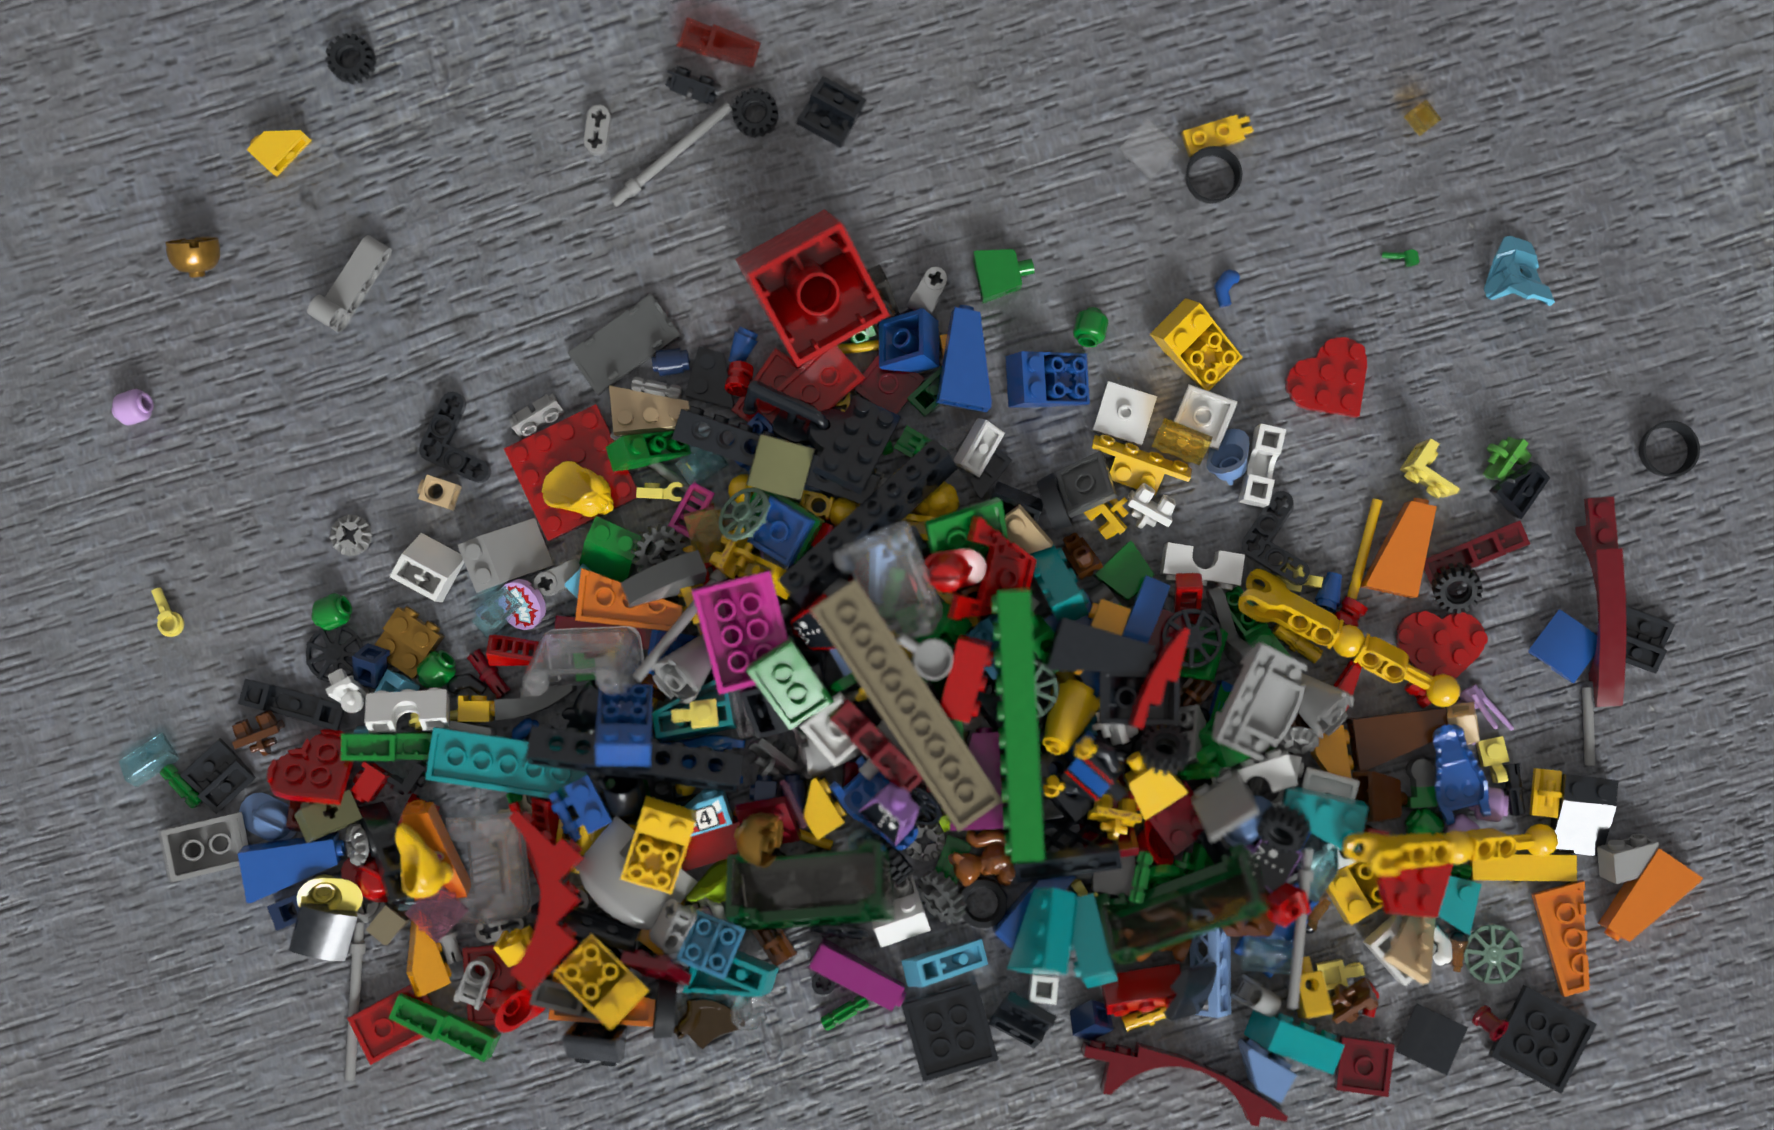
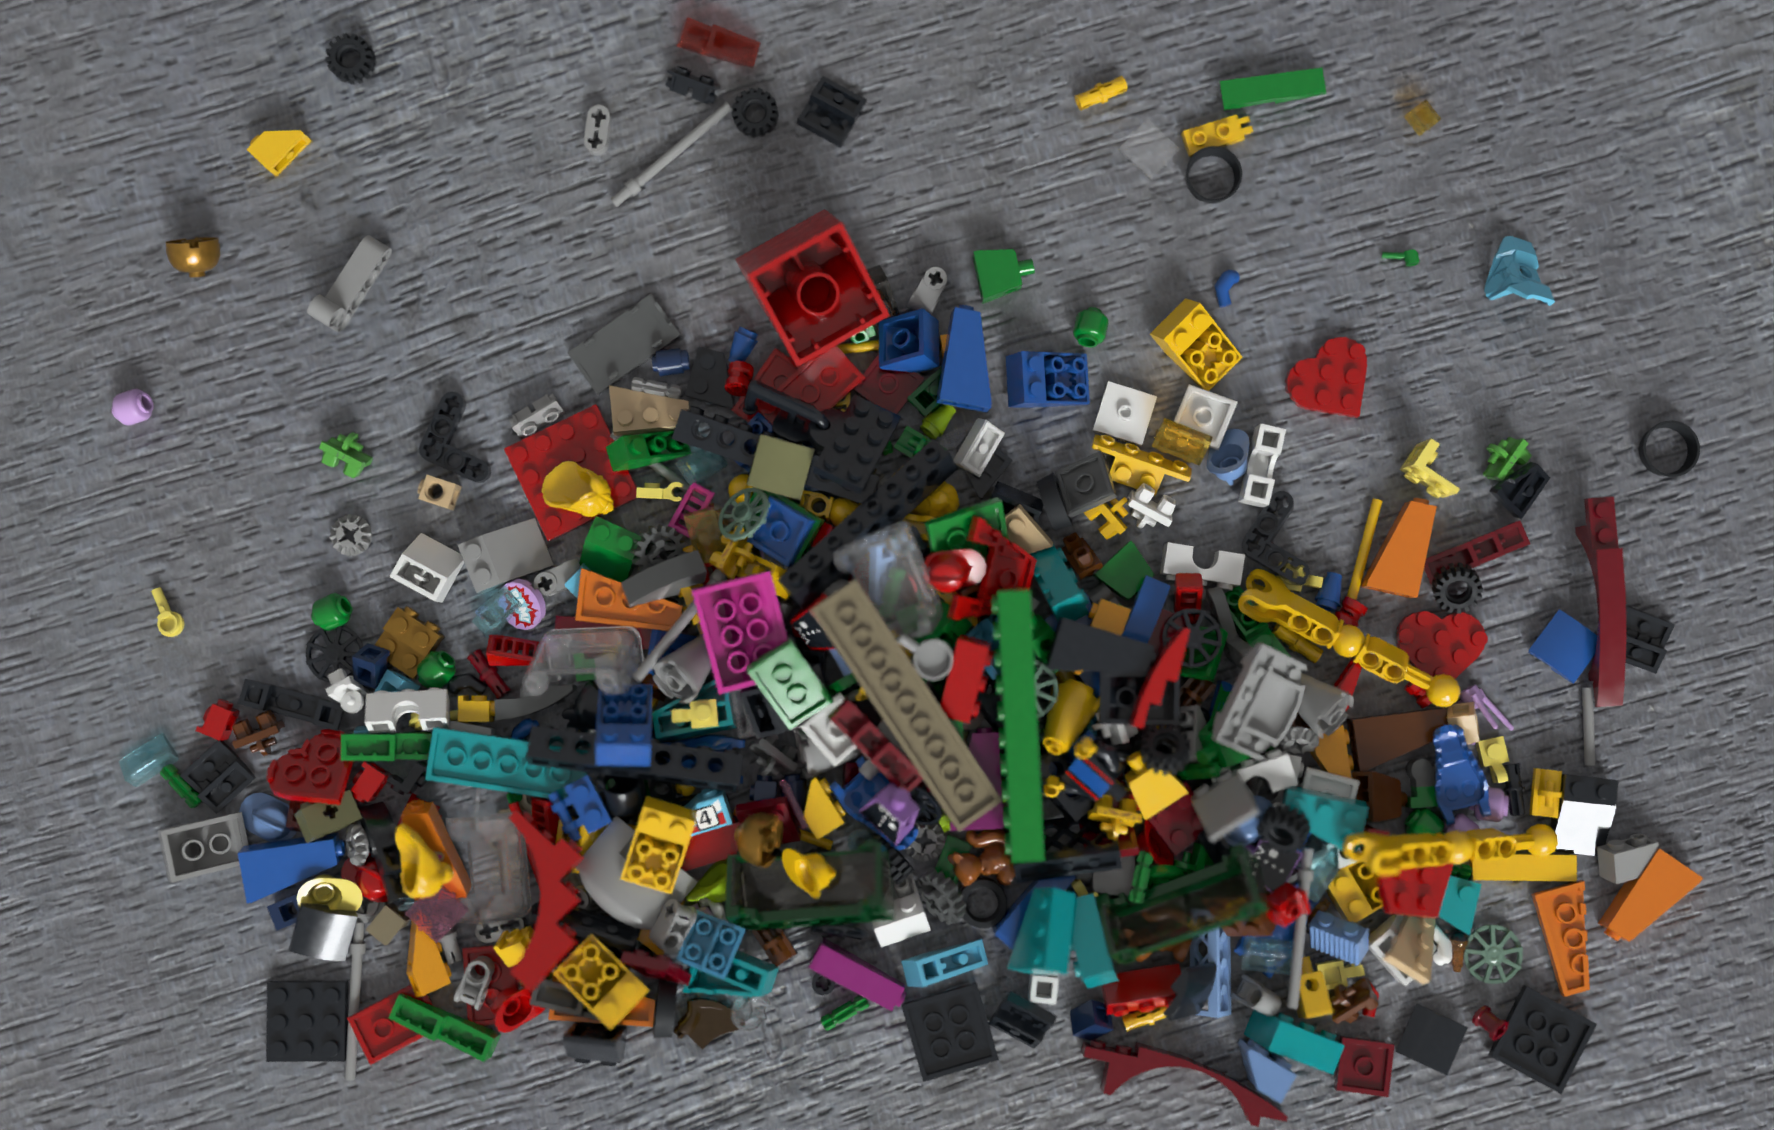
(219, 720): none -> red brick
(307, 1021): none -> black plate
(347, 450): none -> bright green hips
(807, 871): none -> yellow piece
(937, 421): none -> lime cone
(1101, 93): none -> yellow pin
(1271, 88): none -> green slope
(1338, 937): none -> medium blue brick

